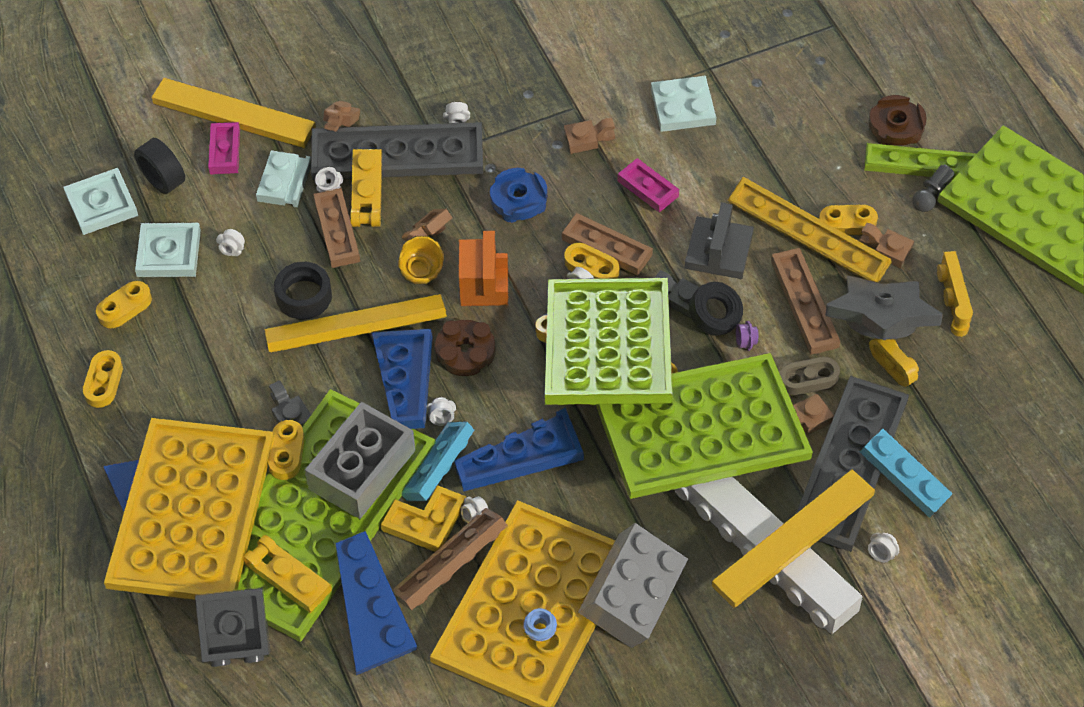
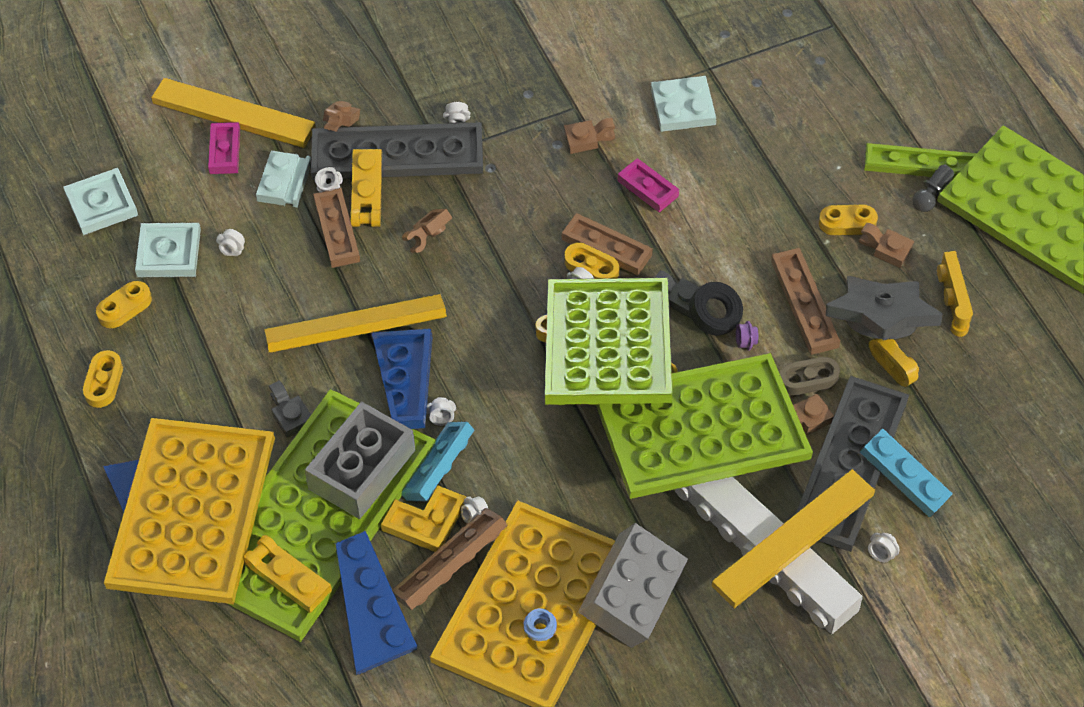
(159, 165): black tyre -> none
(232, 626): dark grey plate -> none
(288, 447): yellow plate -> none
(303, 272): black tyre -> none
(420, 260): yellow hair -> none
(465, 332): reddish brown plate -> none
(482, 272): orange plate -> none
(523, 207): blue plate -> none
(534, 450): blue wing -> none
(719, 245): dark grey bracket -> none
(809, 231): yellow tile -> none
(894, 133): reddish brown plate -> none

